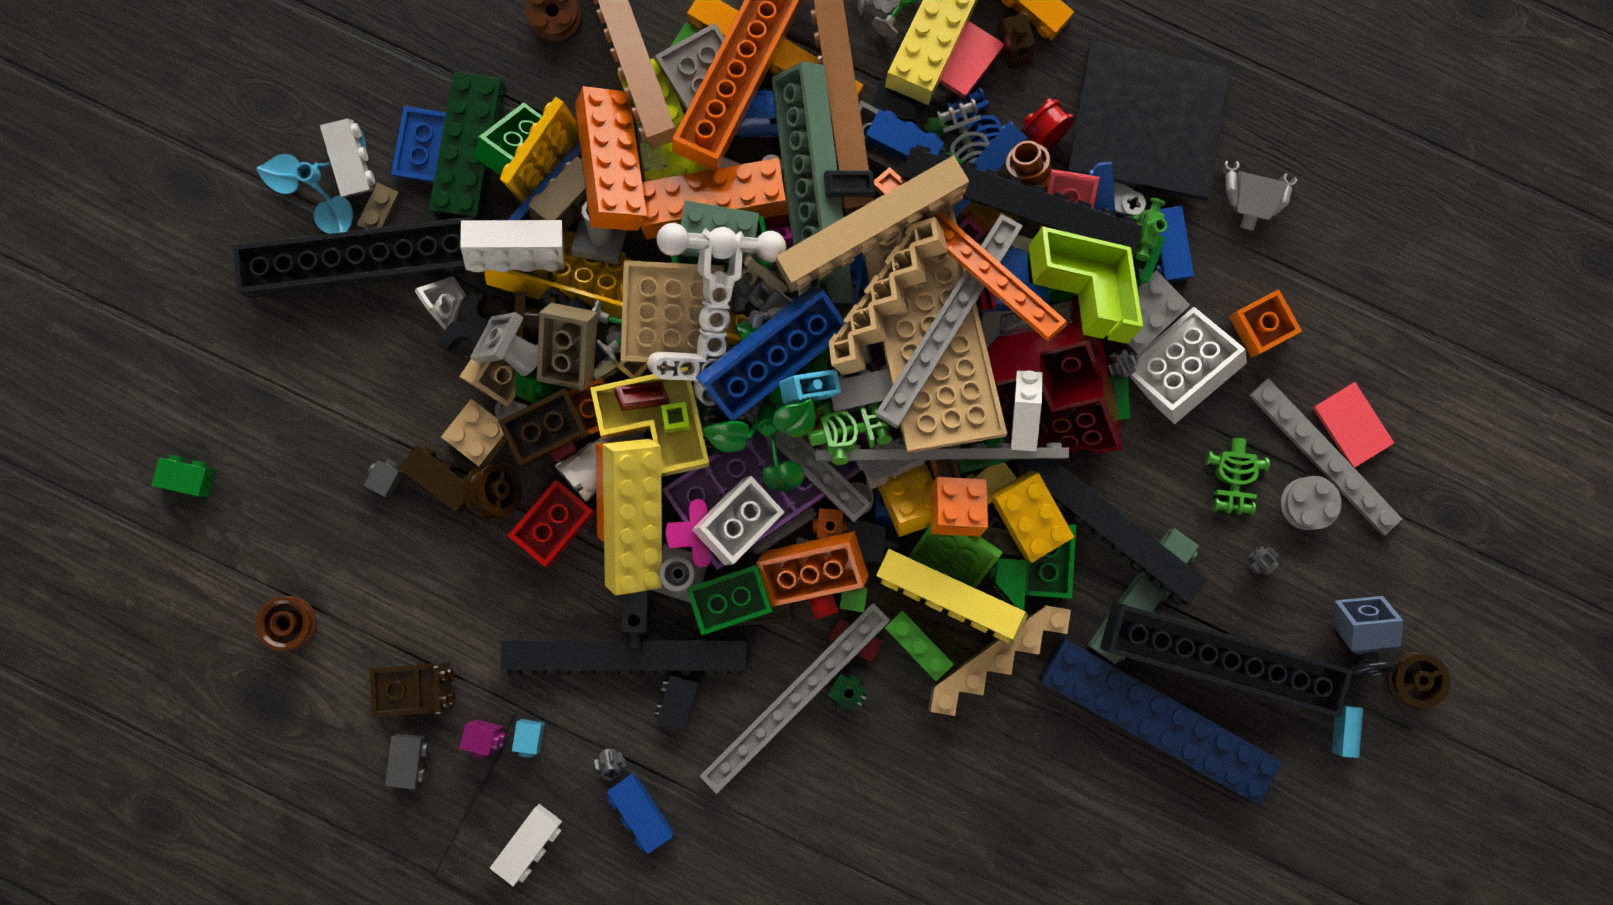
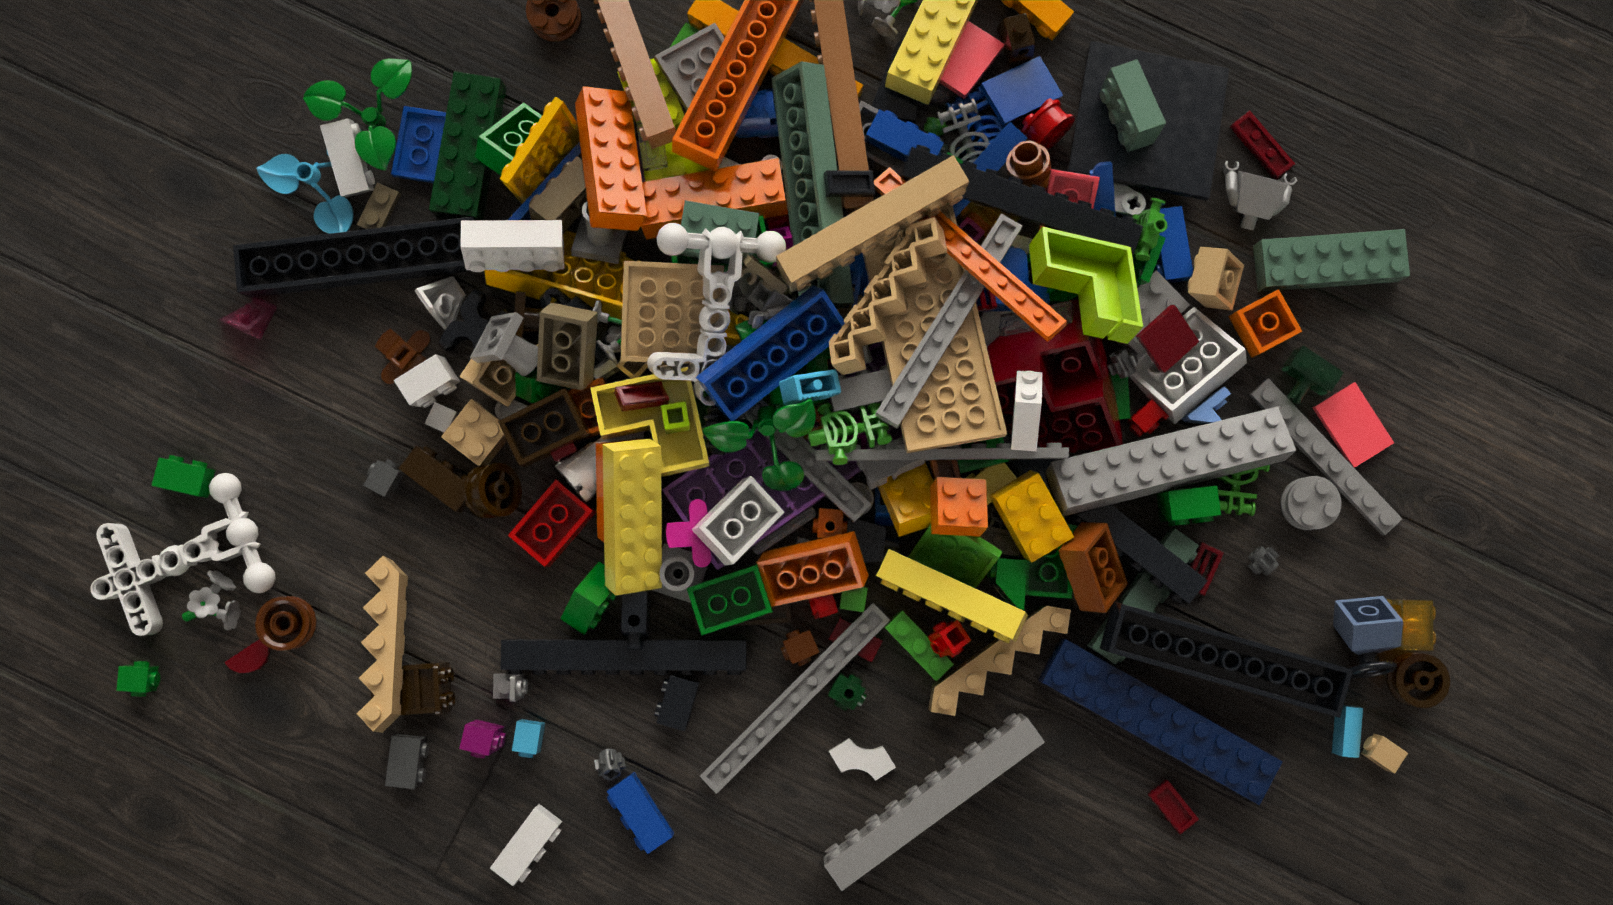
(138, 678): none -> green brick
(206, 600): none -> light grey plant
(240, 533): none -> white piece
(250, 658): none -> dark red tile
(252, 317): none -> clear pink slope
(378, 143): none -> green plant
(386, 644): none -> tan brick
(402, 354): none -> reddish brown piece
(427, 381): none -> white brick
(440, 417): none -> white tile
(509, 686): none -> light grey bracket
(588, 601): none -> green brick
(799, 647): none -> reddish brown brick
(873, 761): none -> white tile
(931, 800): none -> light grey brick
(948, 638): none -> red brick
(1020, 90): none -> blue tile
(1093, 567): none -> dark orange brick
(1132, 106): none -> sand green brick
(1146, 418): none -> red brick
(1167, 338): none -> dark red tile
(1169, 461): none -> light grey brick
(1173, 806): none -> dark red tile
(1195, 504): none -> green brick
(1202, 546): none -> dark red tile
(1203, 412): none -> light blue slope
(1215, 278): none -> tan brick
(1262, 145): none -> dark red tile
(1311, 372): none -> clear green brick
(1331, 260): none -> sand green brick
(1383, 752): none -> tan brick
(1417, 623): none -> clear yellow brick

